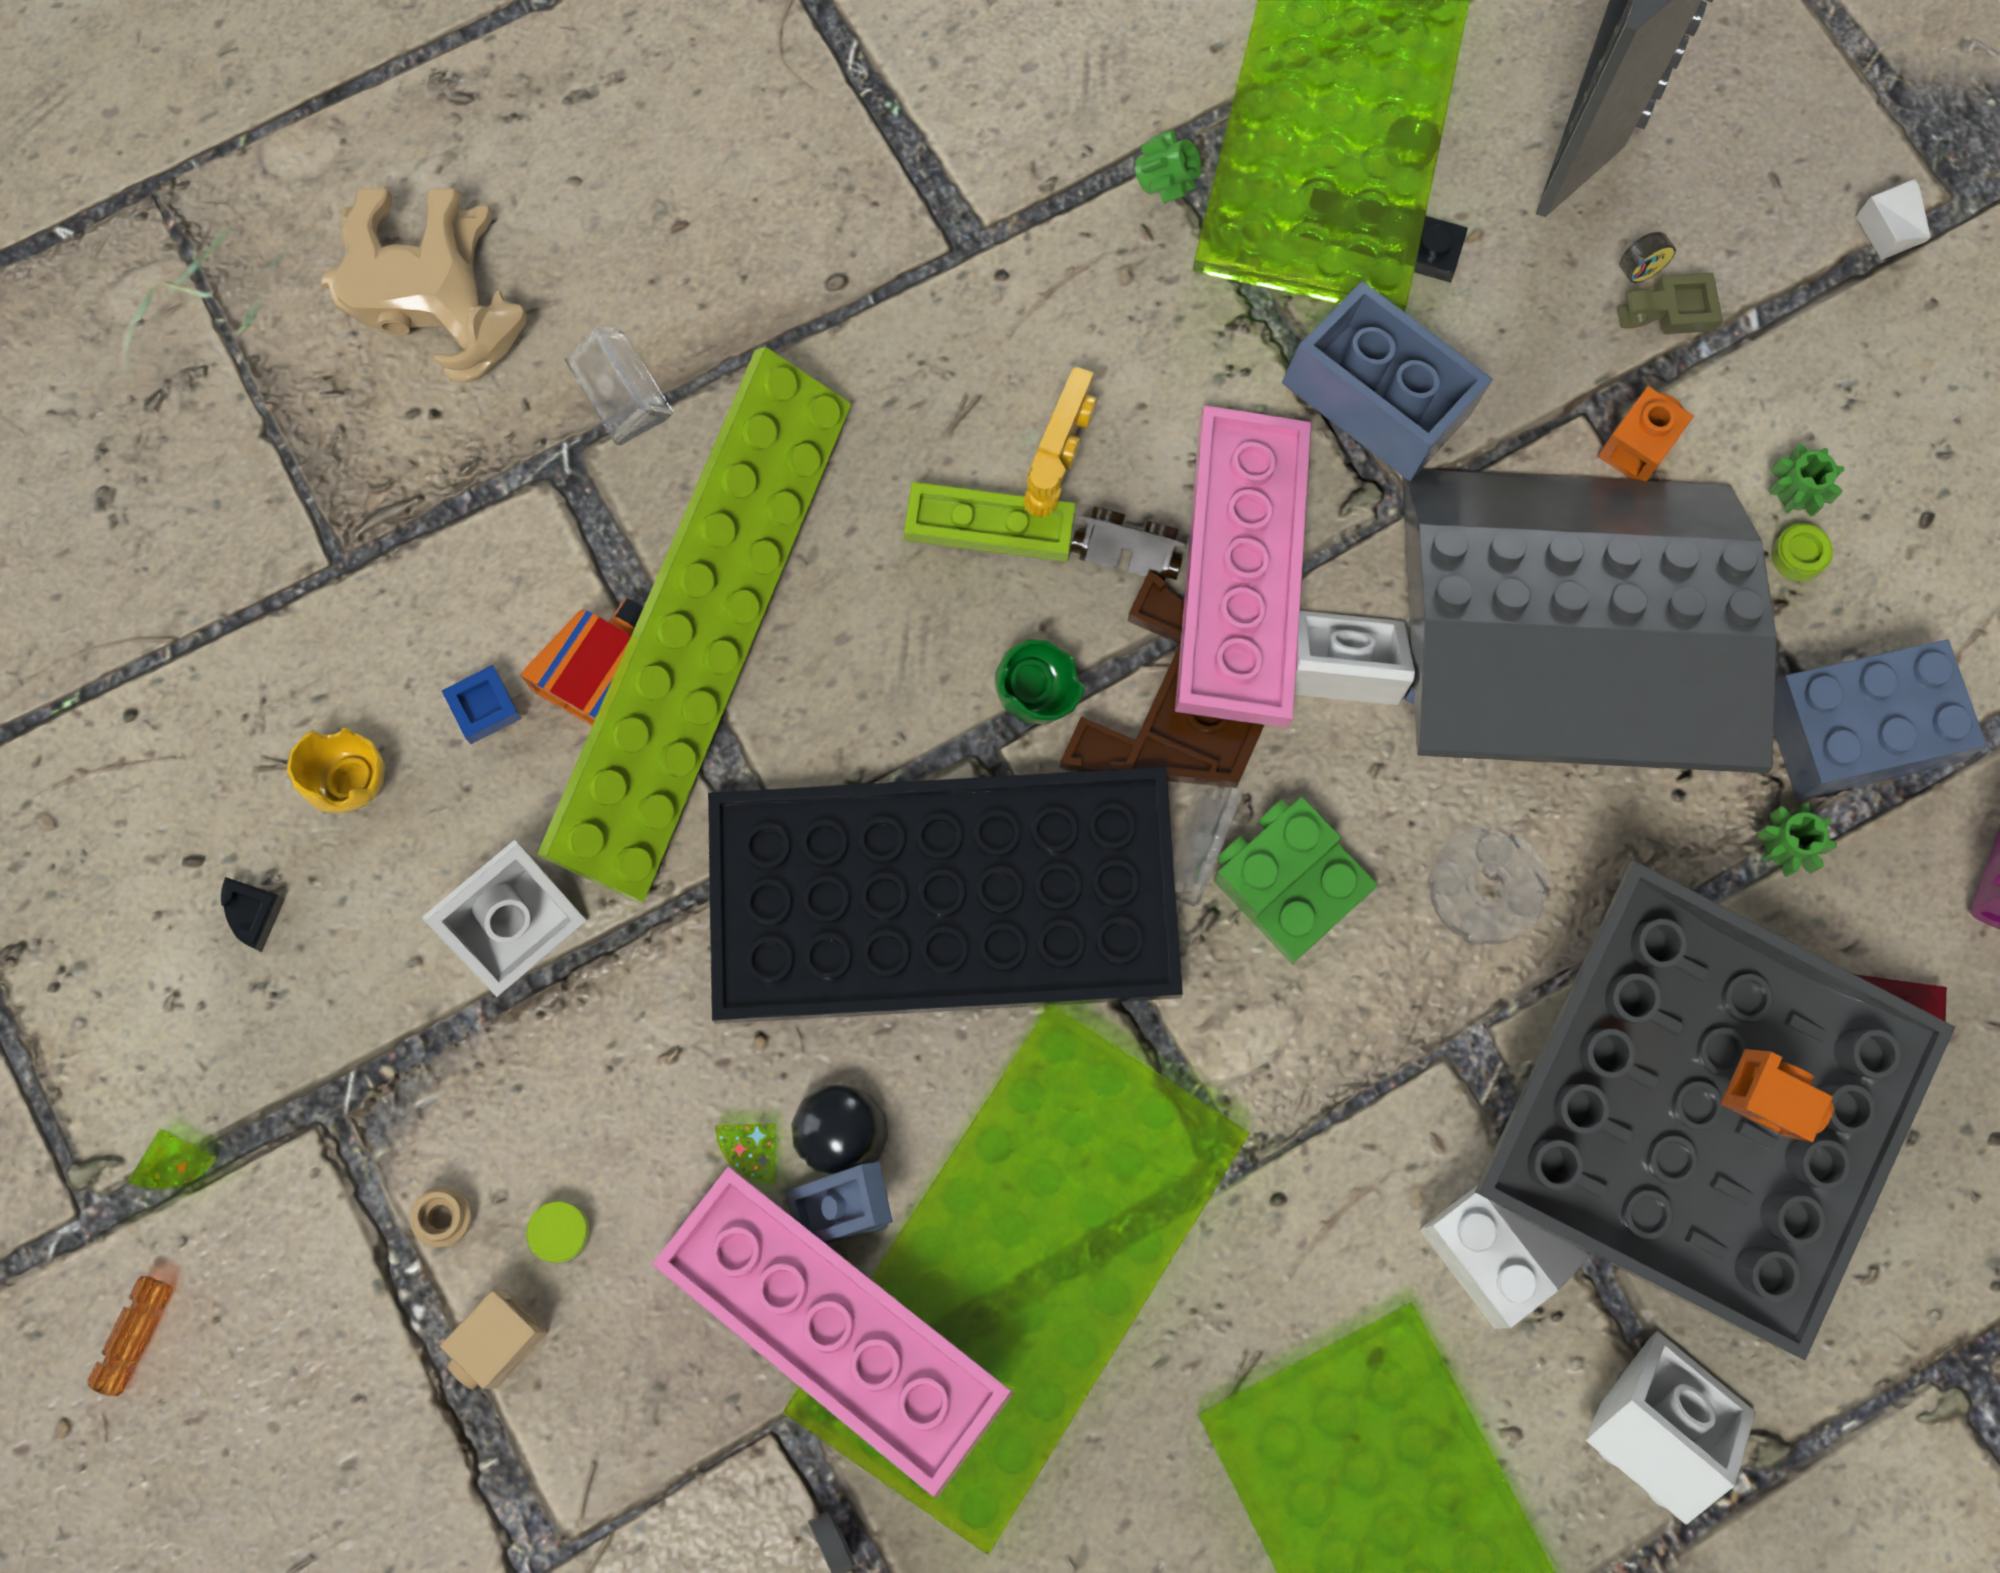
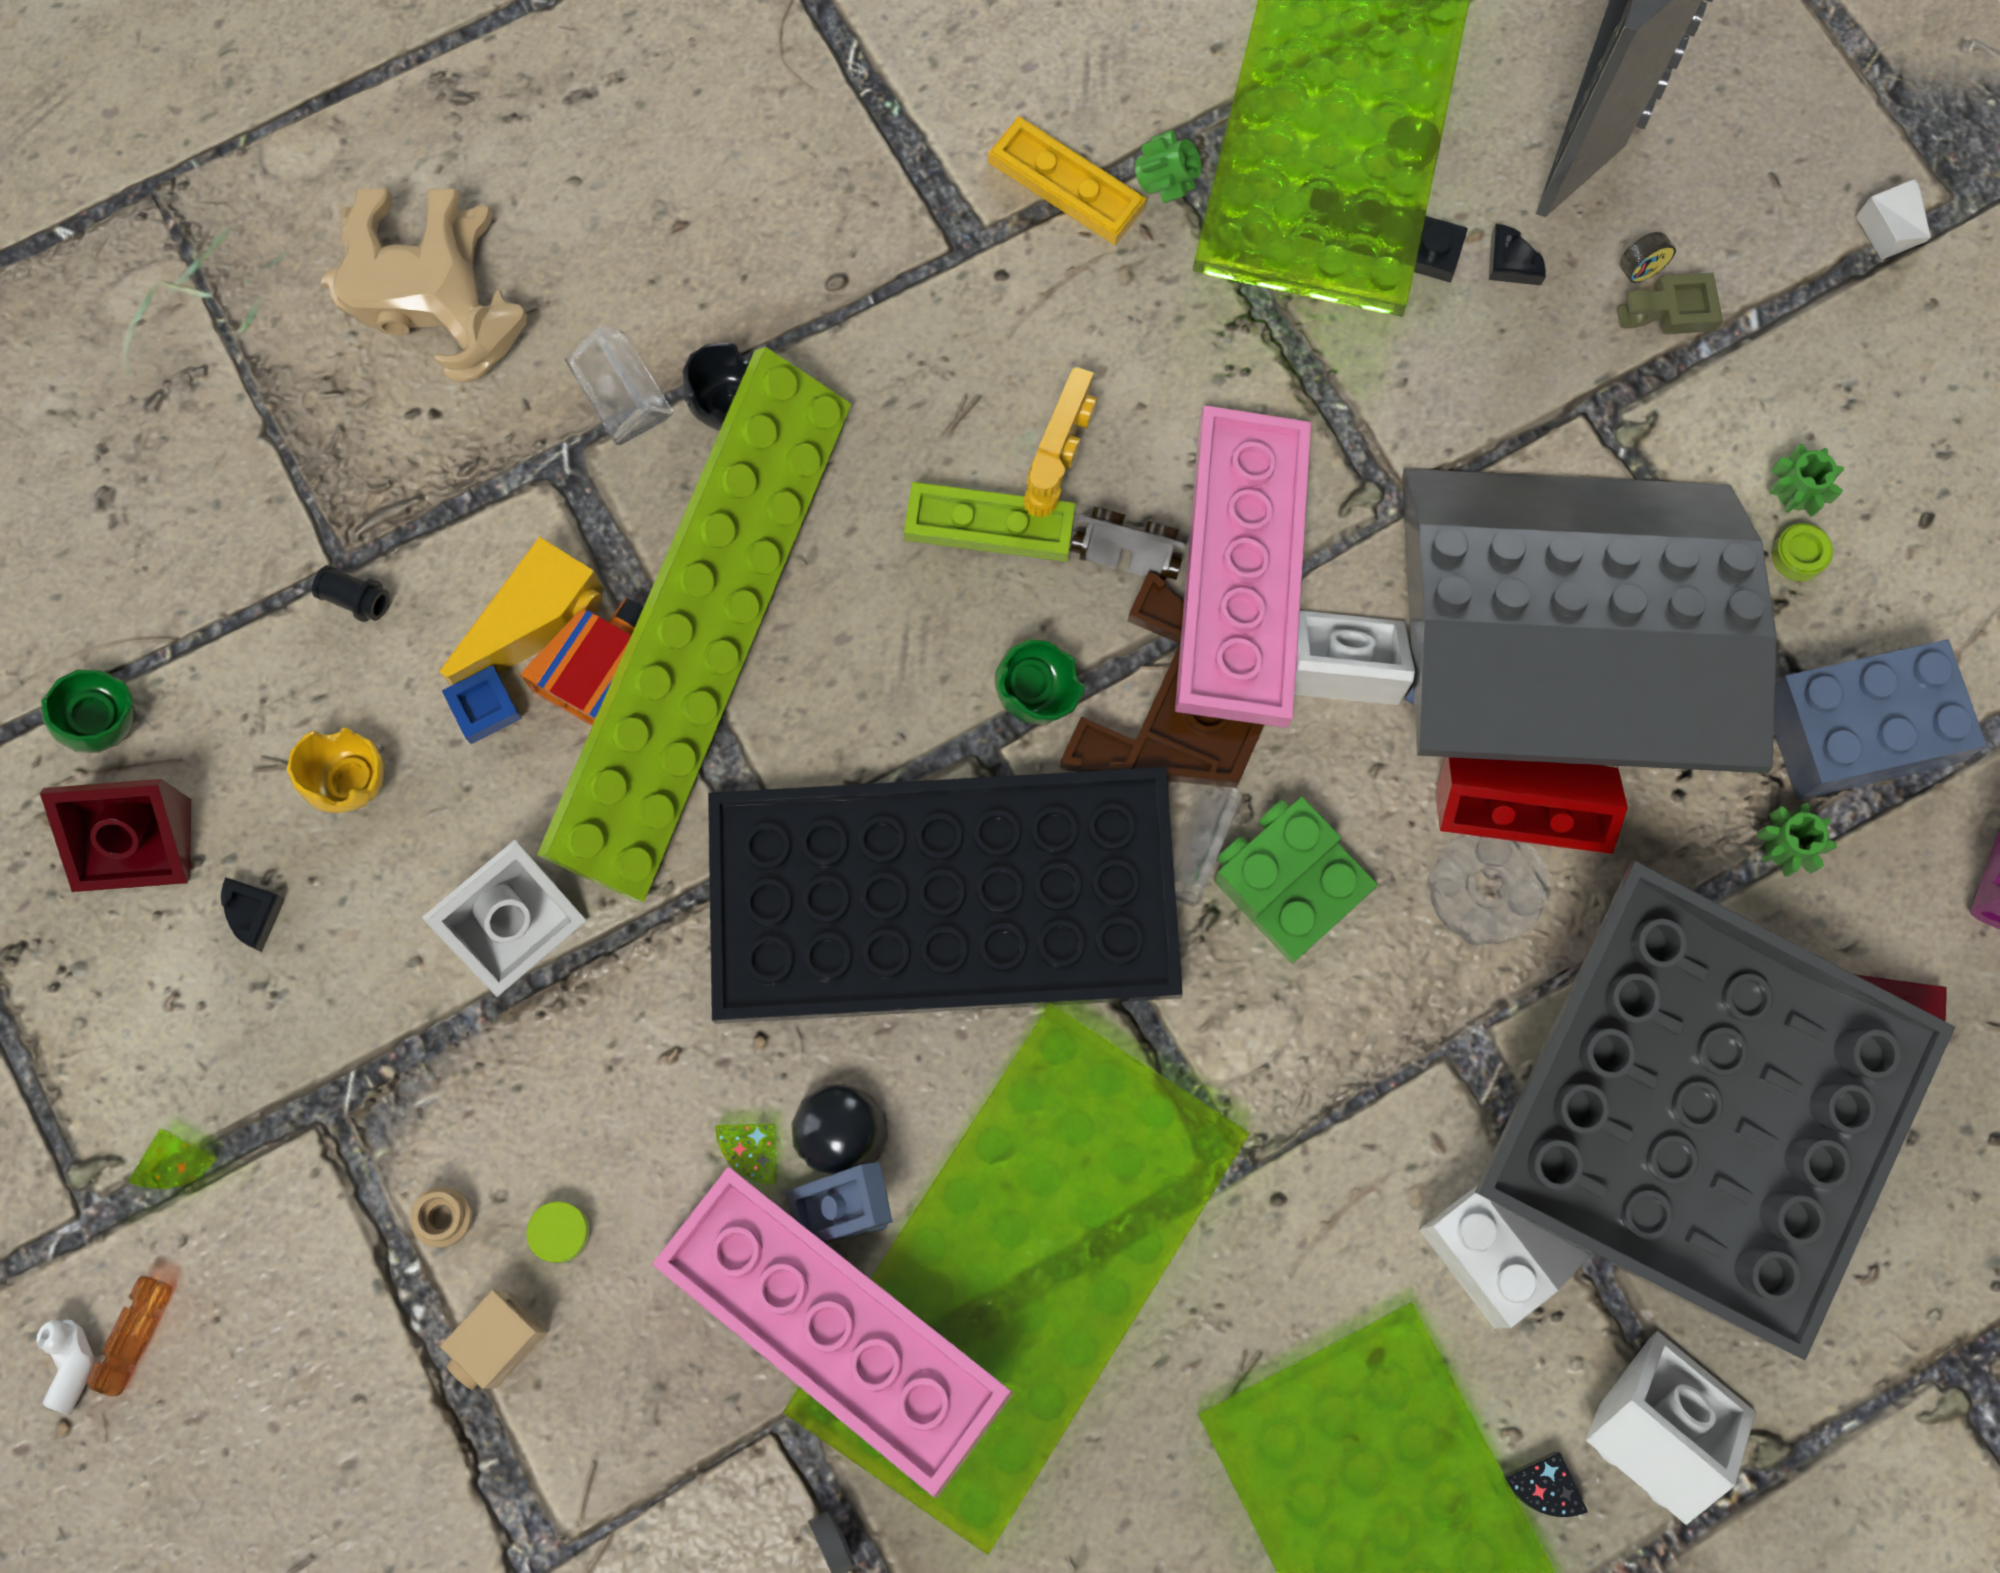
(73, 1360): none -> white arm
(88, 711): none -> green hair
(121, 833): none -> dark red slope
(361, 597): none -> black pin
(526, 612): none -> yellow slope
(712, 381): none -> black hair
(1067, 180): none -> yellow tile
(1385, 380): sand blue brick -> none
(1514, 258): none -> black tile
(1532, 802): none -> red brick
(1547, 1487): none -> black tile
(1646, 435): orange brick -> none
(1778, 1096): orange brick -> none

